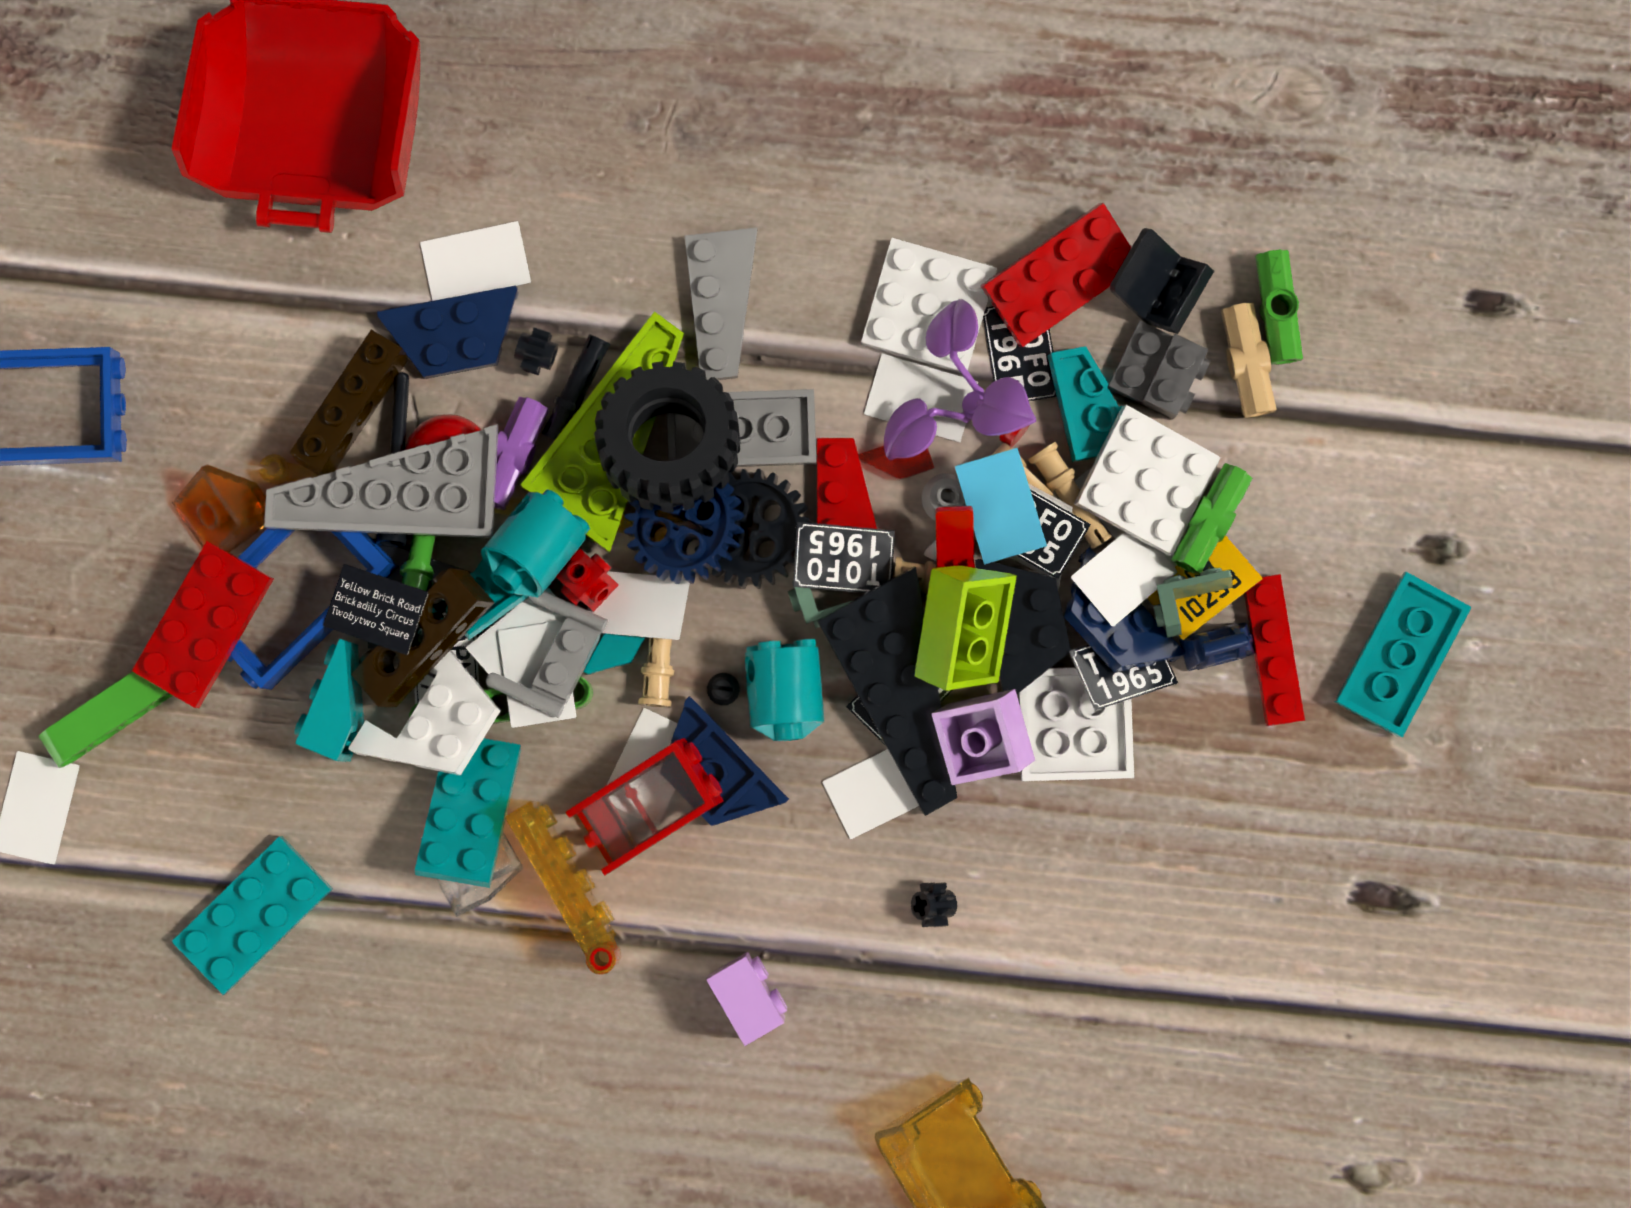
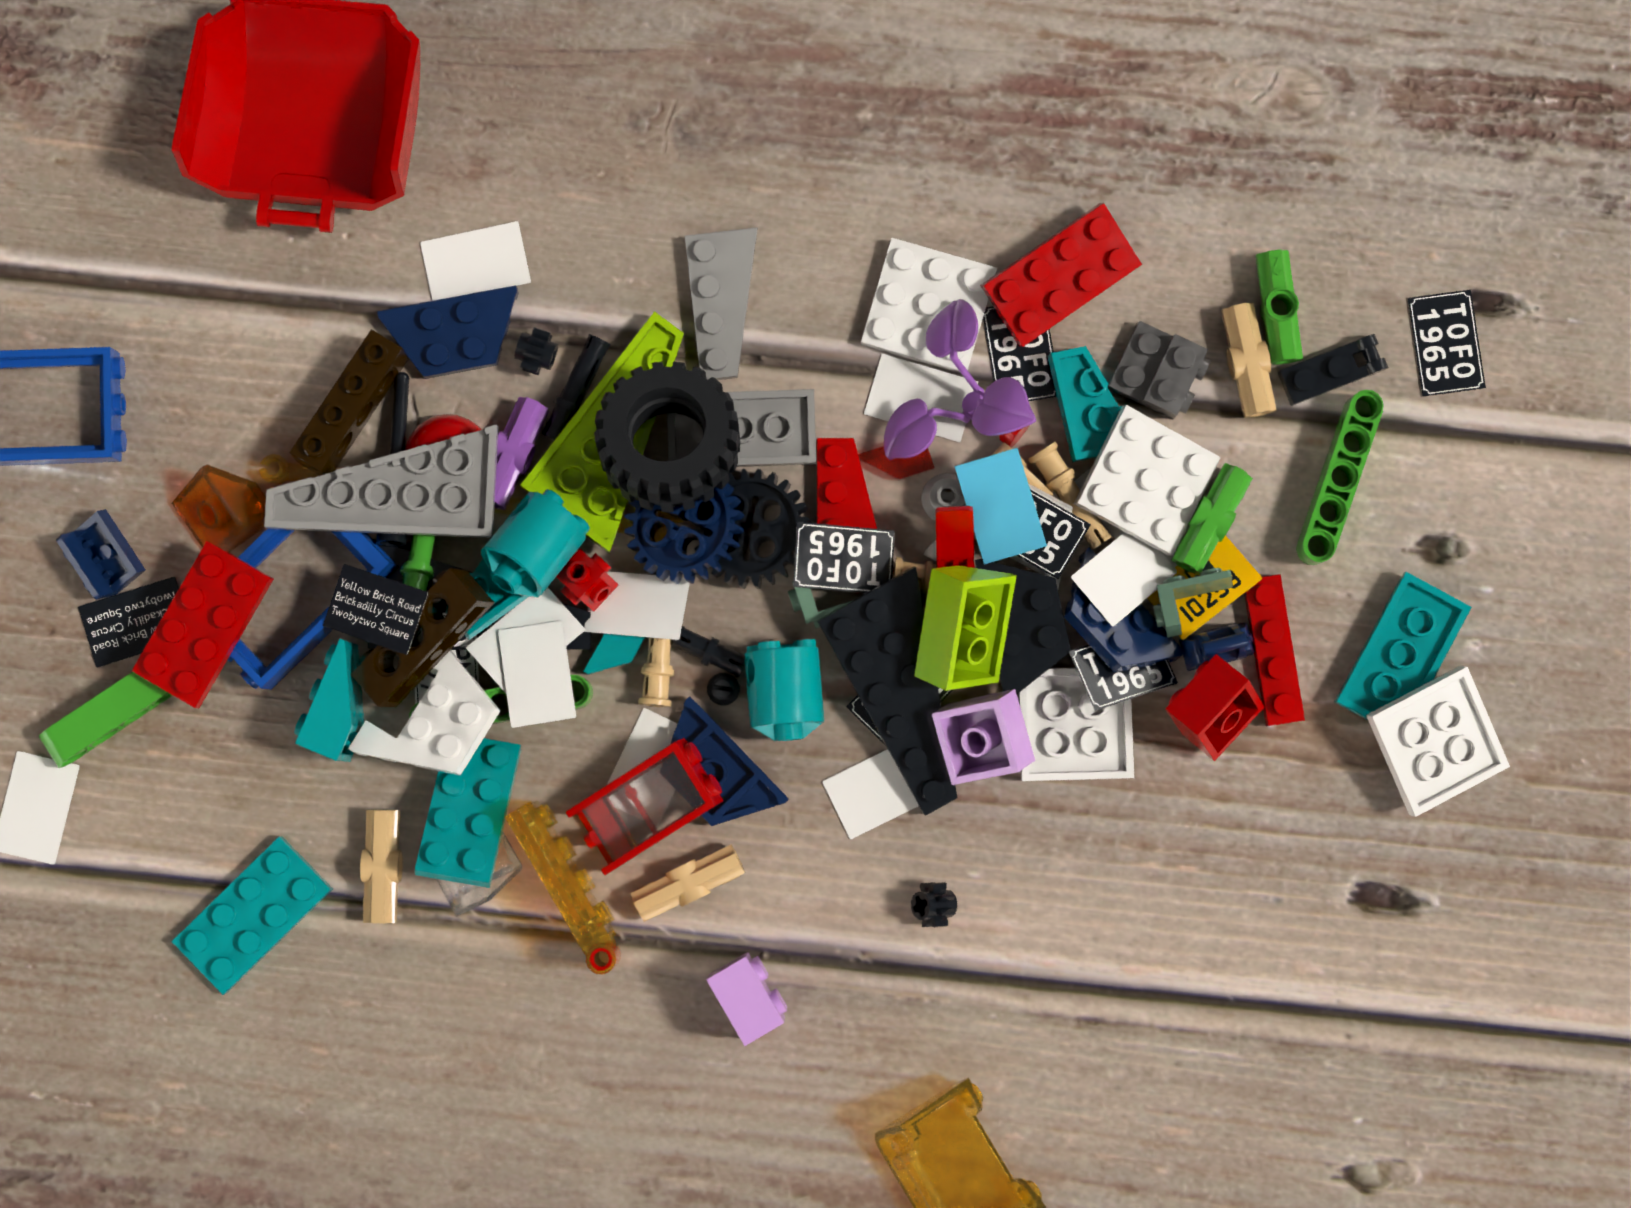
(101, 555): none -> dark blue bracket
(125, 622): none -> black sticker
(381, 866): none -> tan piece
(563, 661): light grey plate -> none
(687, 883): none -> tan piece
(710, 651): none -> black pin
(1159, 282): black bracket -> none
(1214, 706): none -> red brick
(1331, 370): none -> black plate
(1352, 464): none -> bright green beam
(1438, 740): none -> white plate
(1446, 343): none -> black sticker

